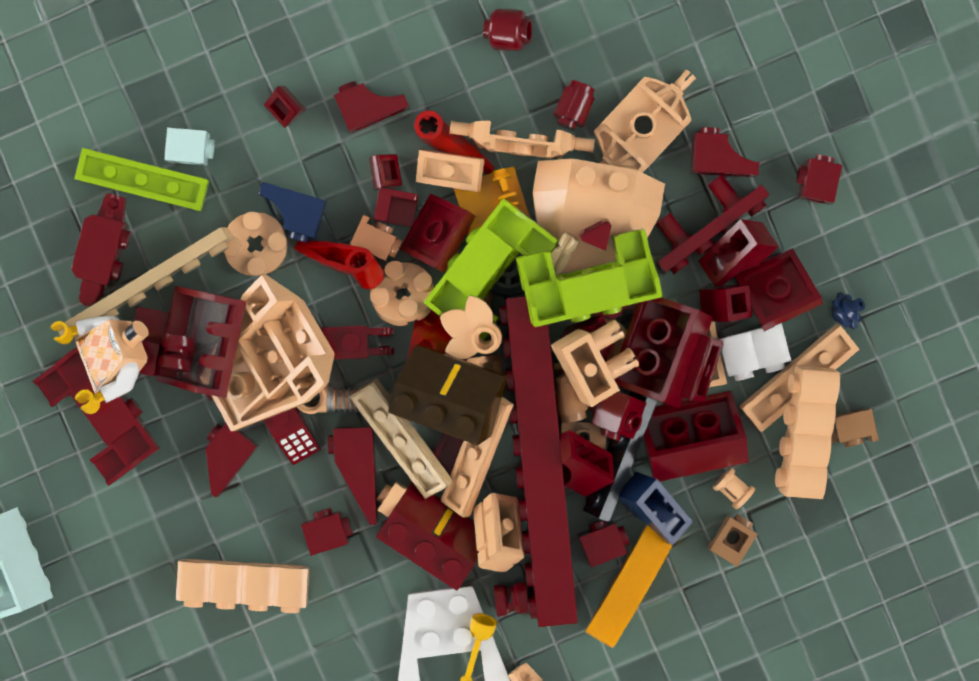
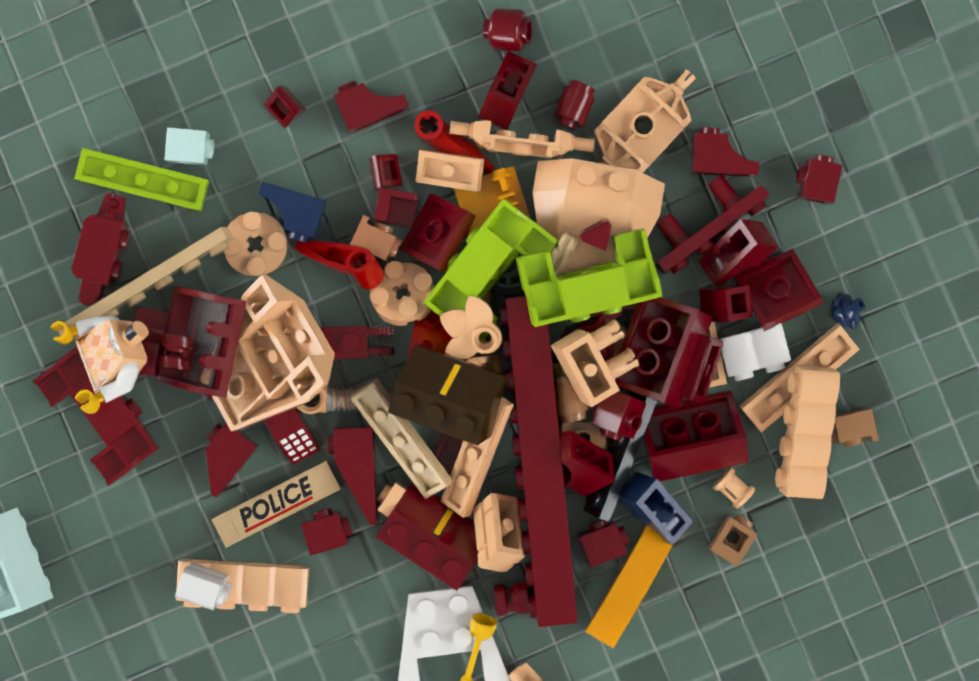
(203, 586): none -> white brick
(276, 504): none -> tan tile
(507, 90): none -> dark red arch

